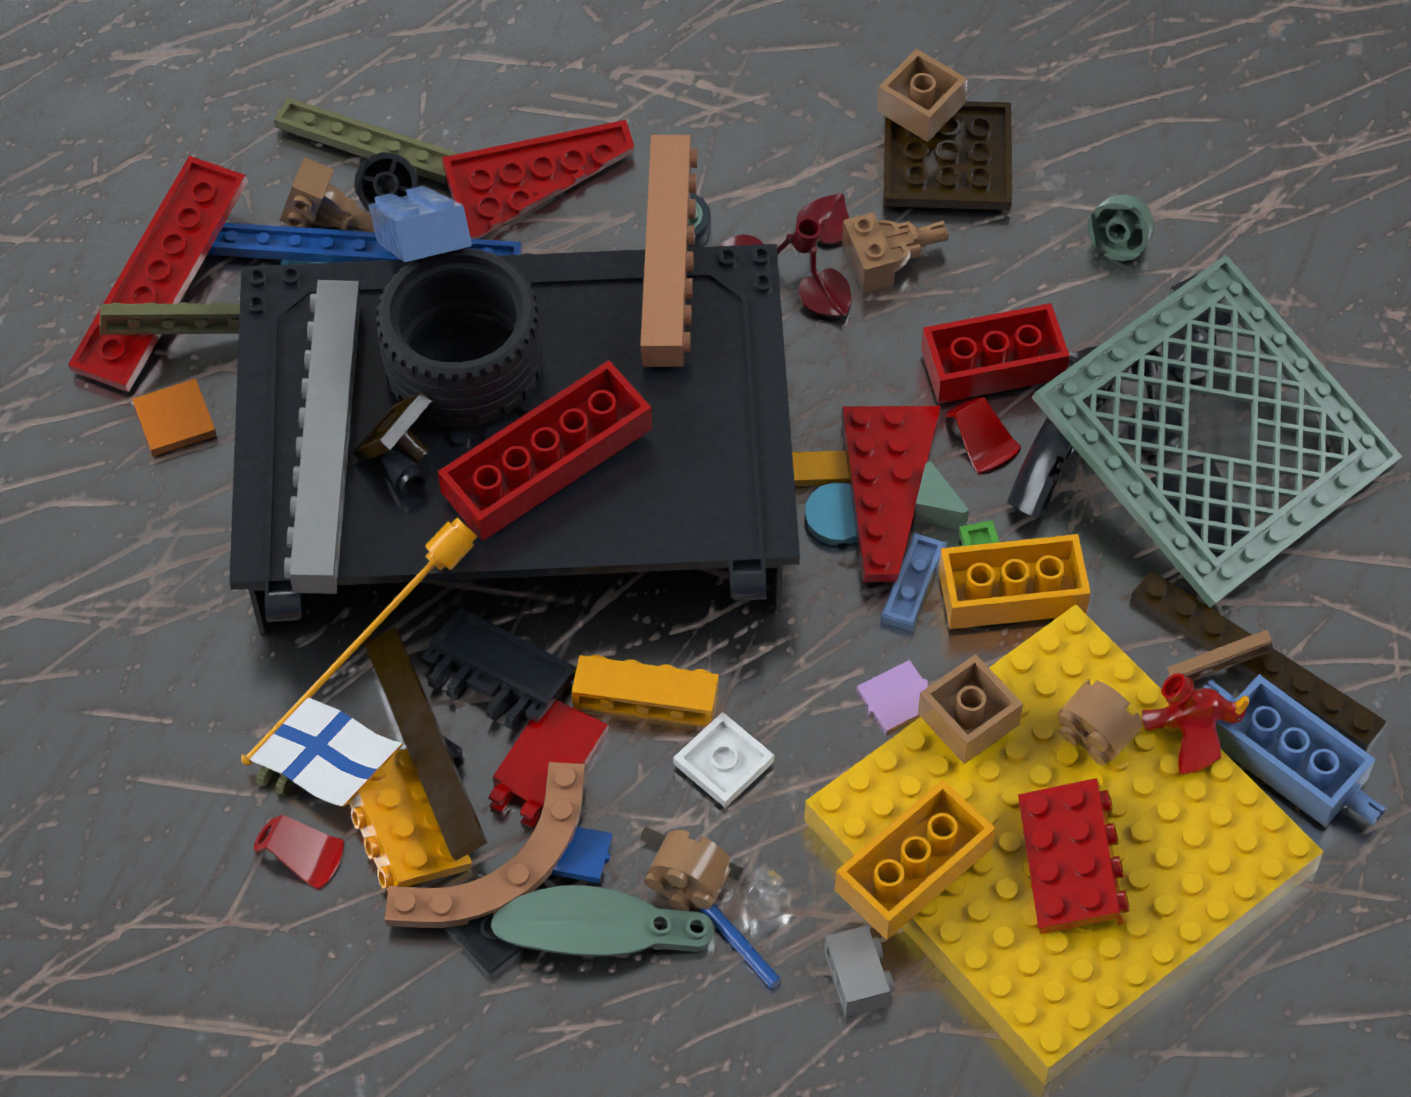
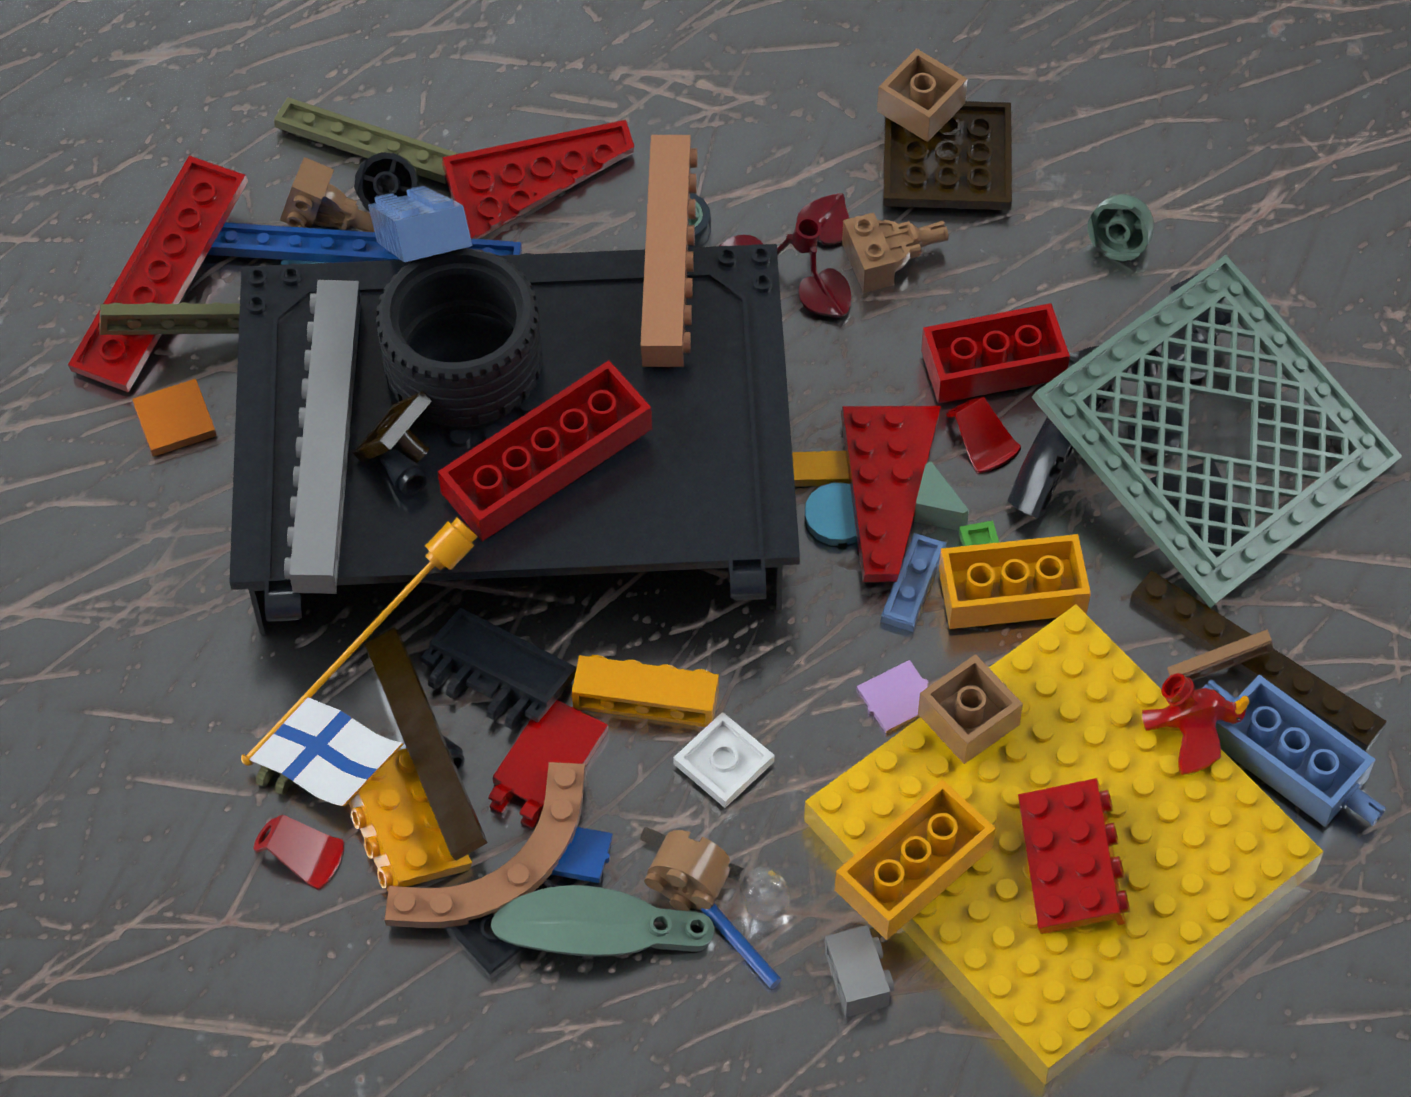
(1098, 721): medium nougat brick -> none

